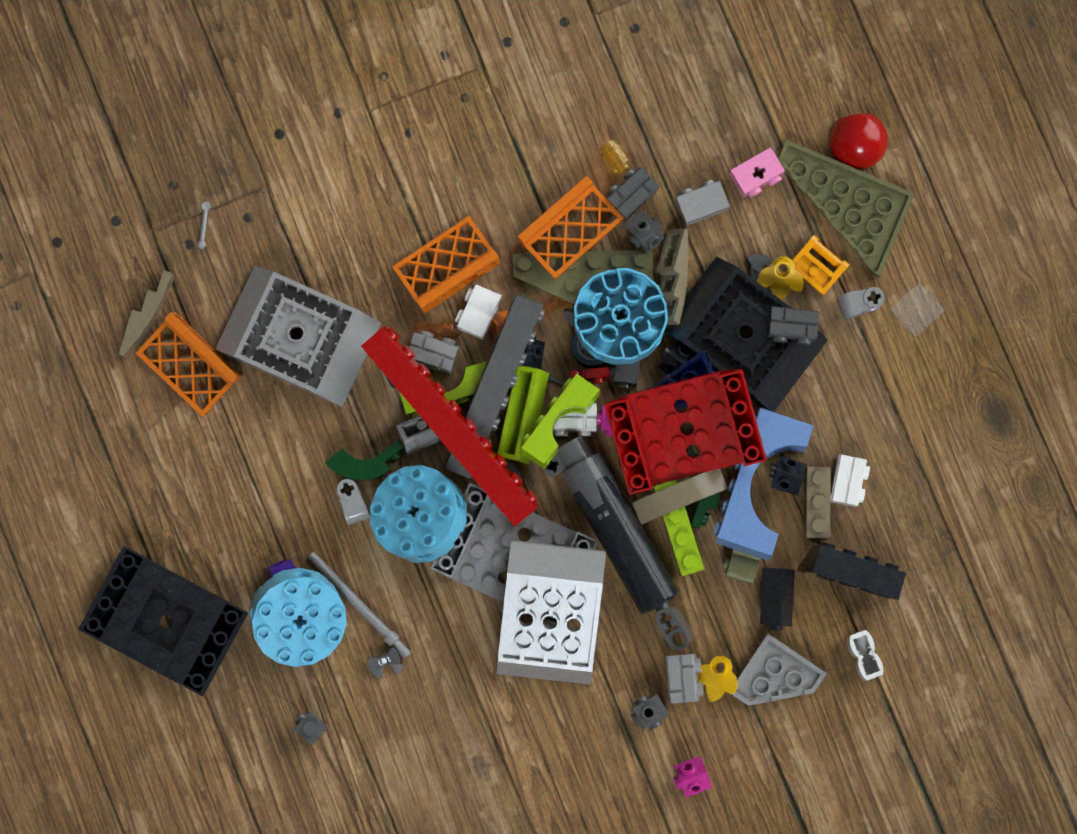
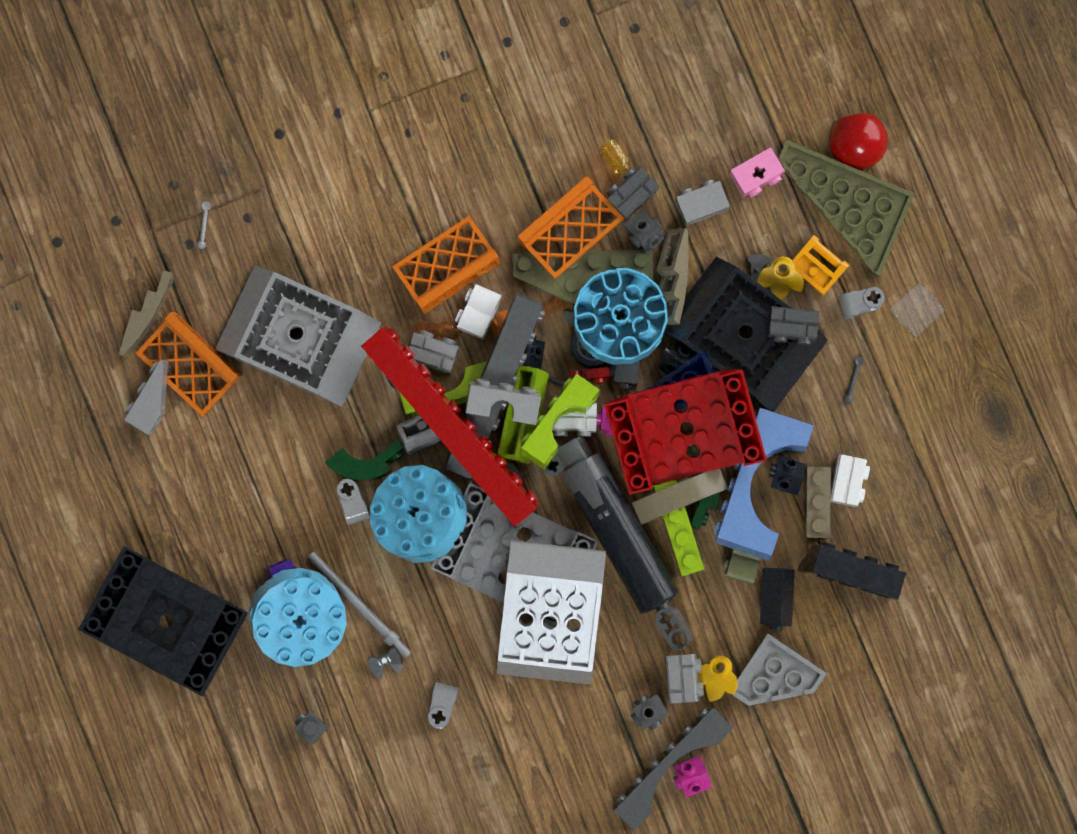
(150, 404): none -> light grey slope
(442, 700): none -> light grey piece
(483, 395): none -> light grey arch
(706, 732): none -> dark grey arch
(858, 362): none -> dark grey hinge
(866, 660): white brick -> none

